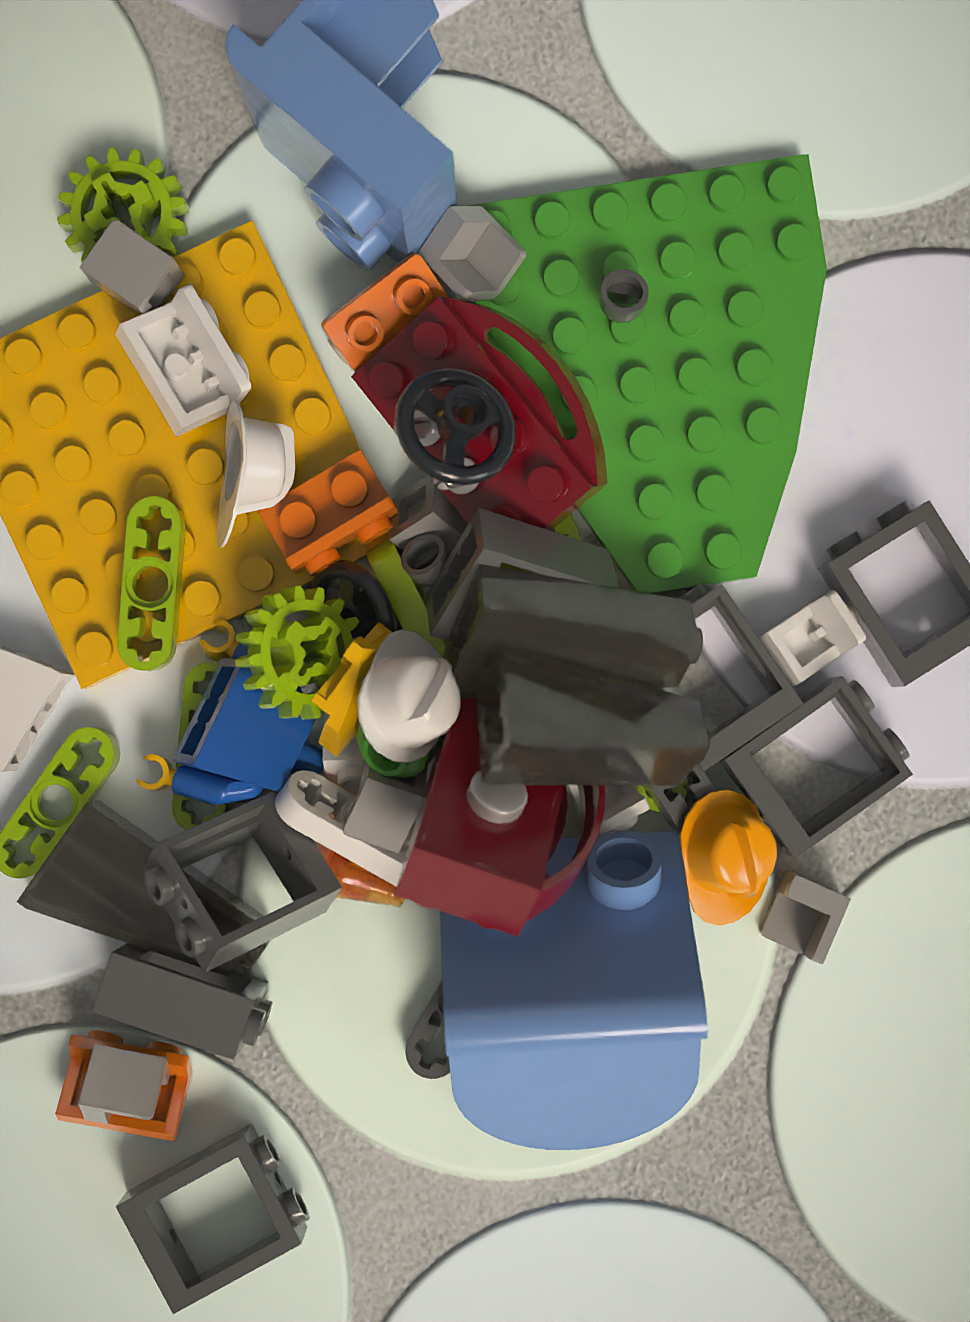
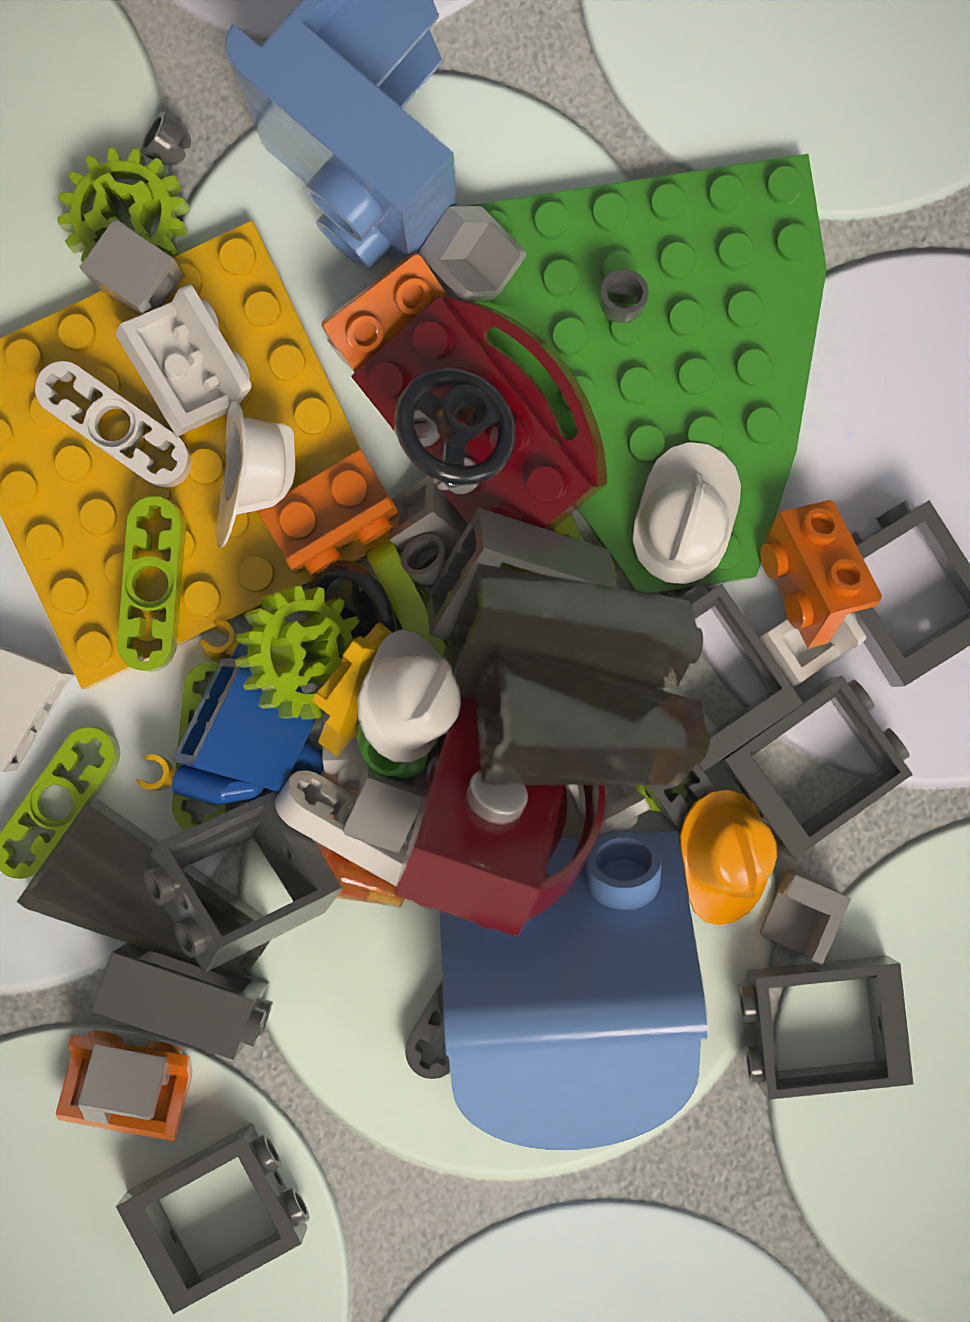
(70, 413): none -> white beam
(166, 140): none -> dark grey hinge
(686, 513): none -> white piece
(817, 570): none -> orange bracket
(888, 1024): none -> dark grey window

